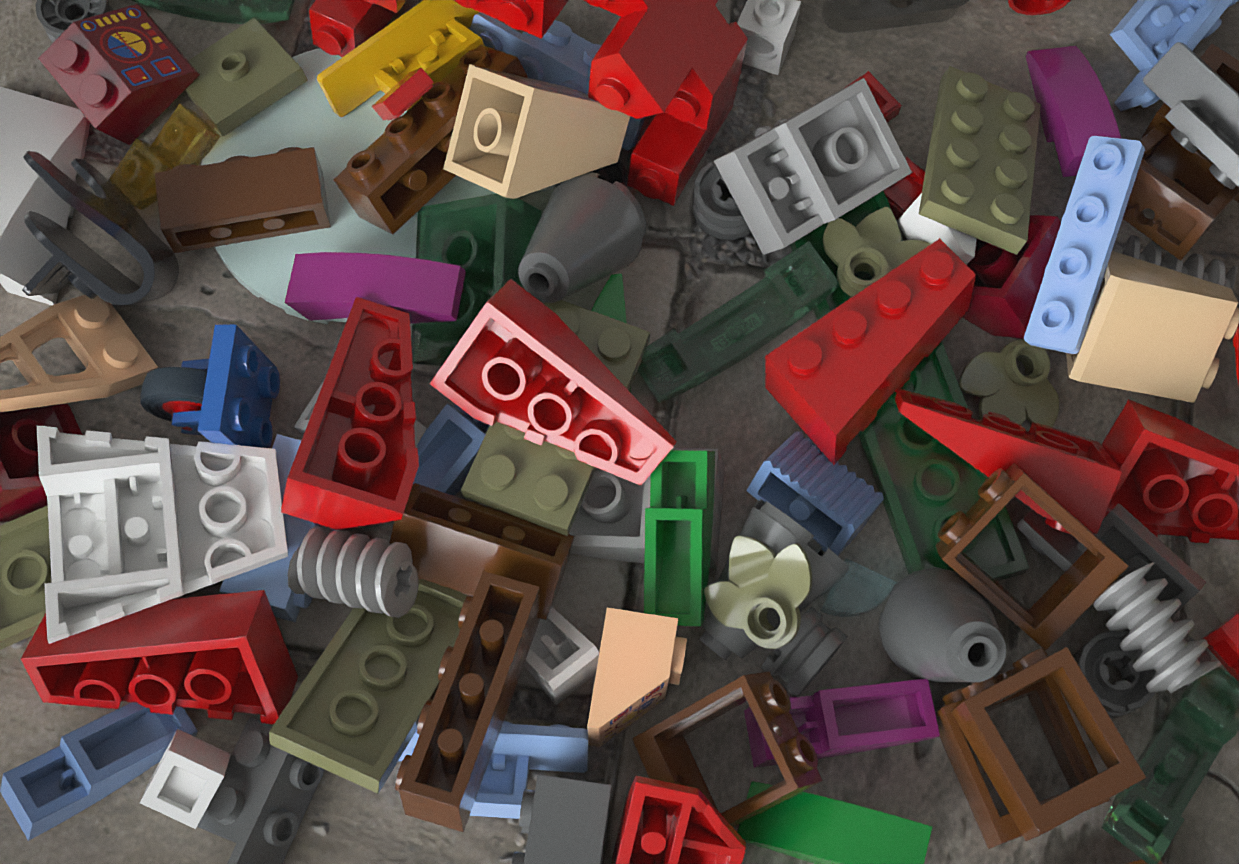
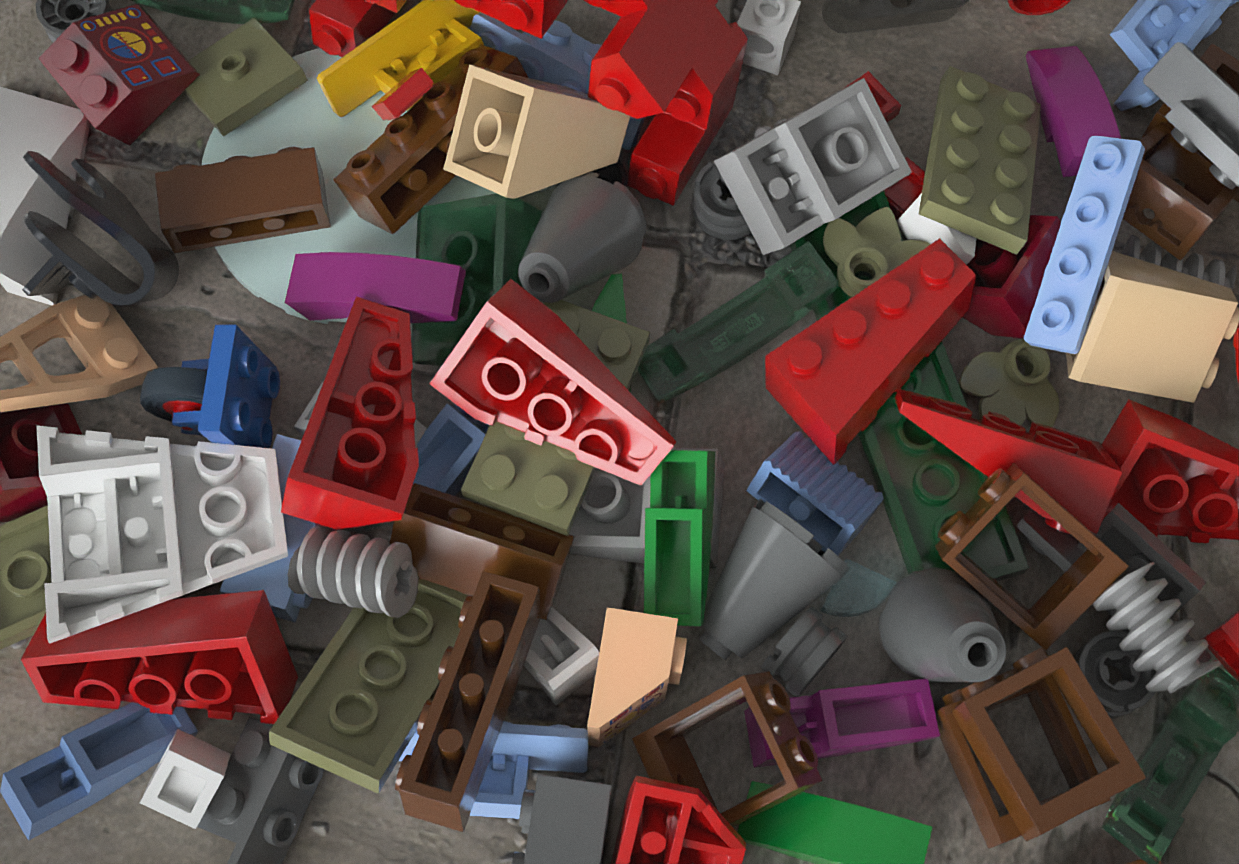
(181, 141): clear yellow slope -> none
(762, 582): plate -> none

